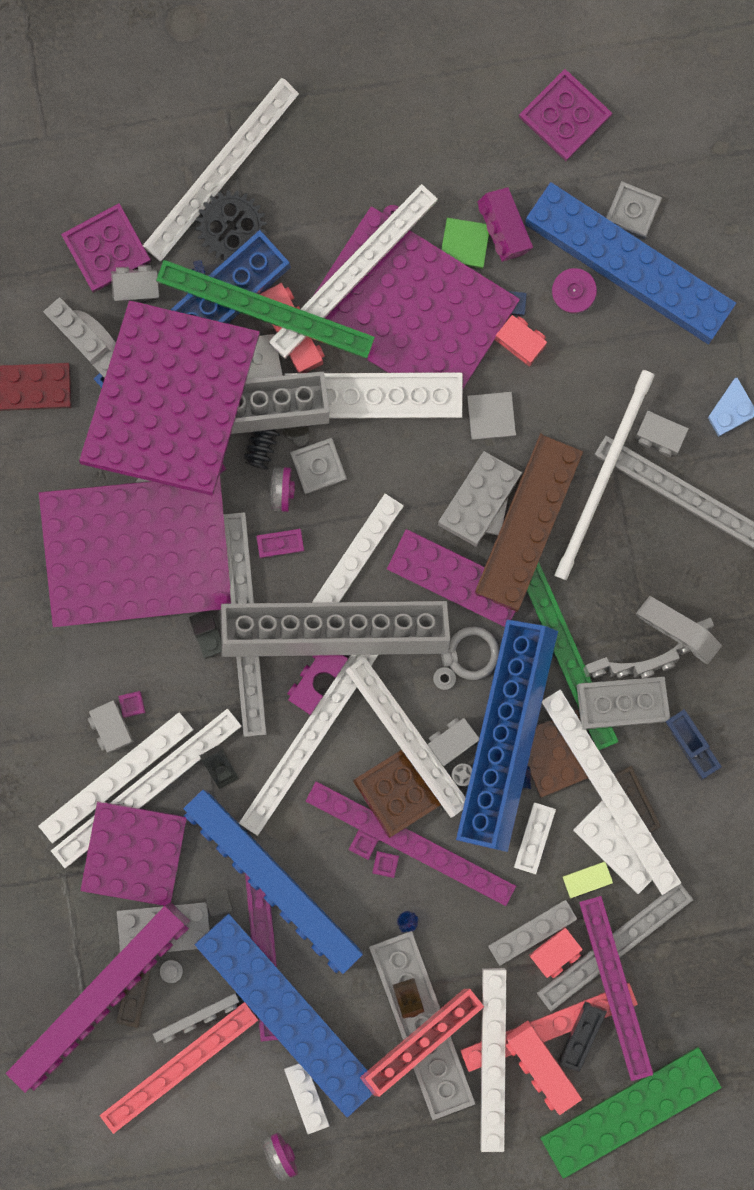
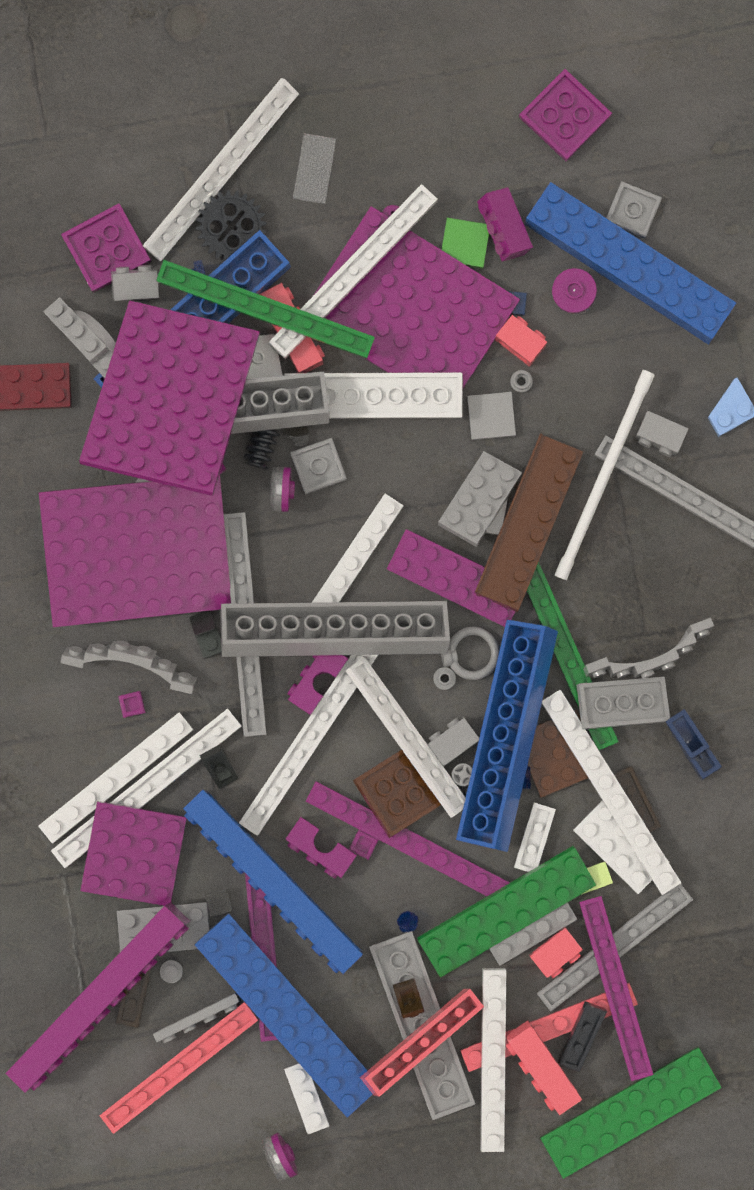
(110, 727): light grey brick -> none
(132, 654): none -> light grey piece
(280, 543): magenta plate -> none
(302, 839): none -> magenta arch
(314, 168): none -> clear piece
(385, 864): magenta tile -> none
(506, 911): none -> green plate
(521, 374): none -> light grey plate
(679, 628): light grey beam -> none

